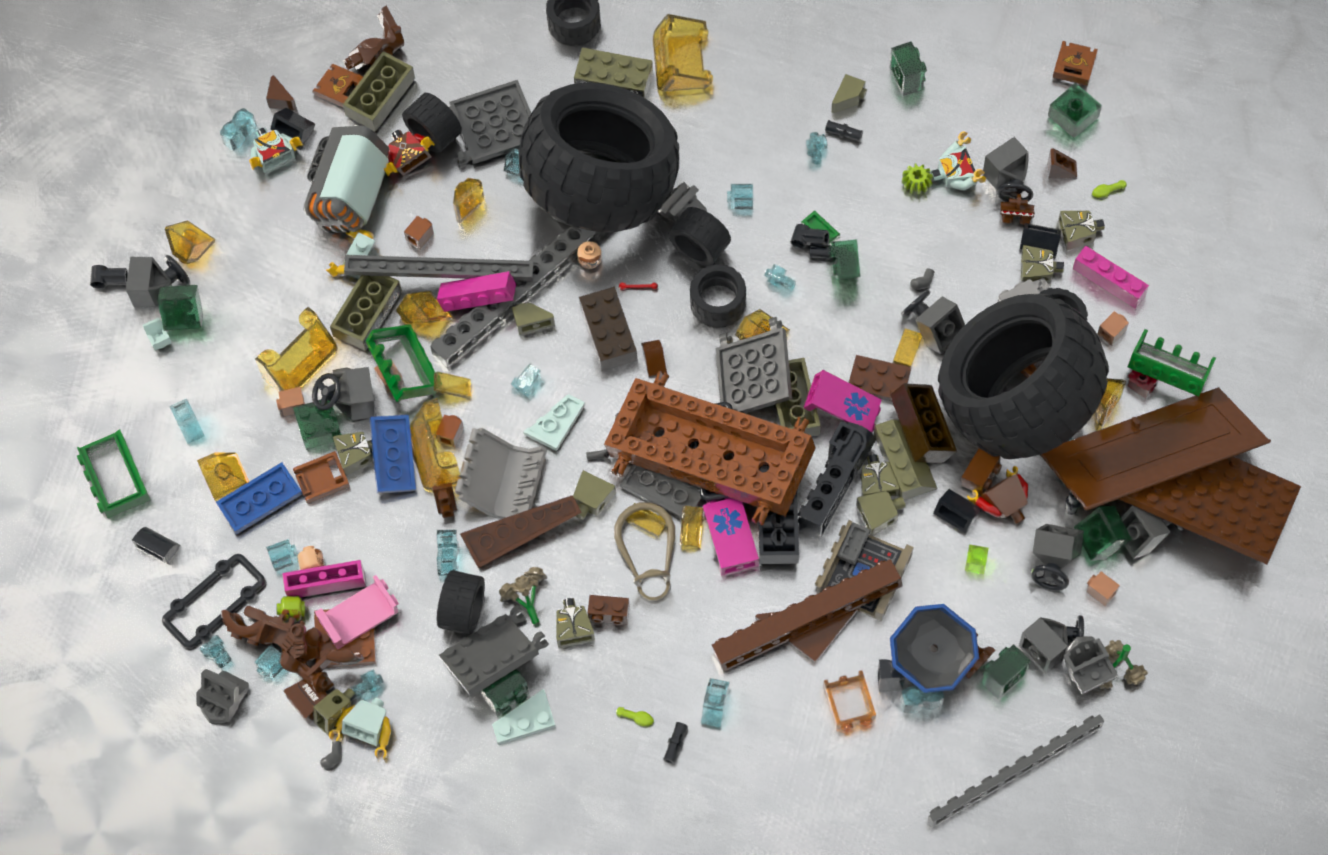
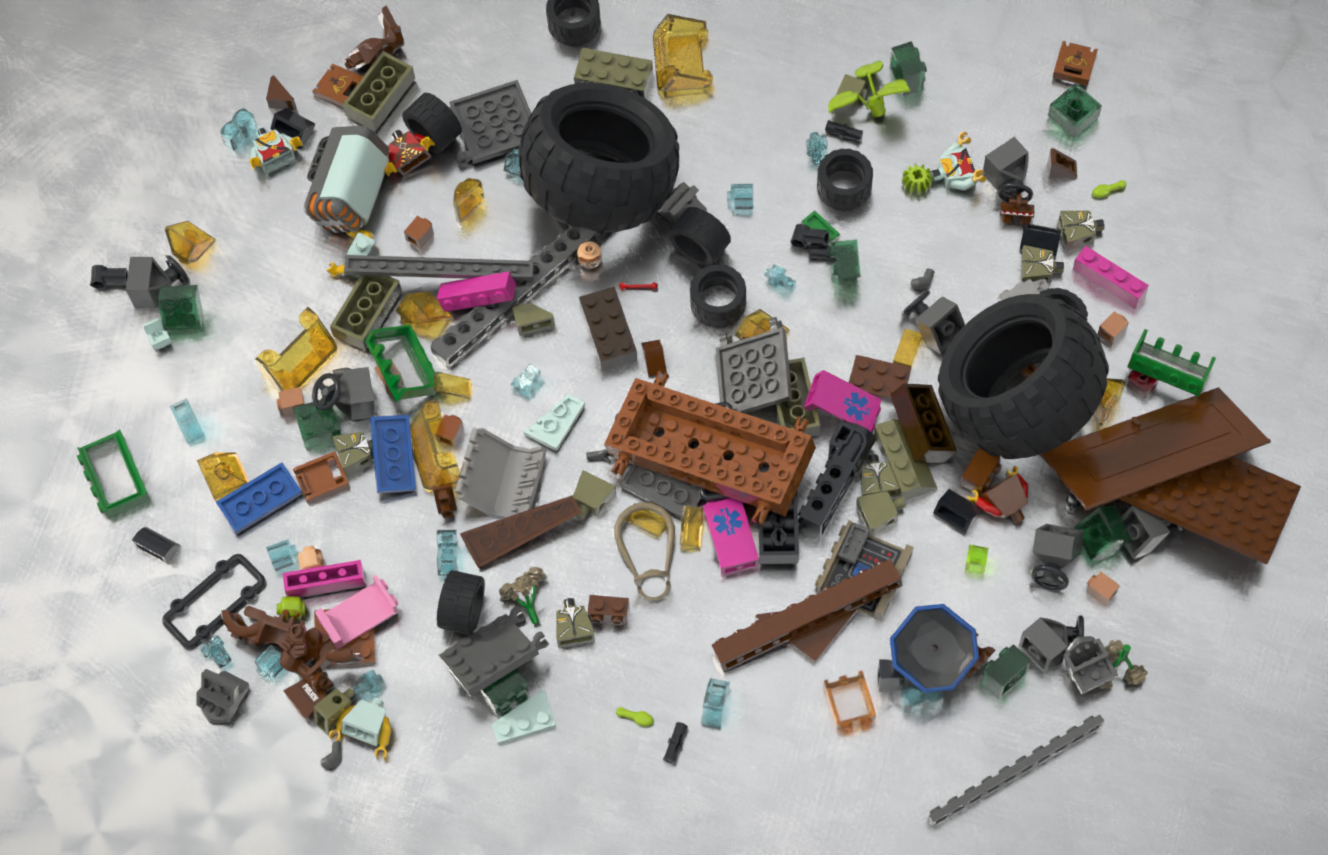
(844, 161): none -> black tyre
(876, 102): none -> lime plant

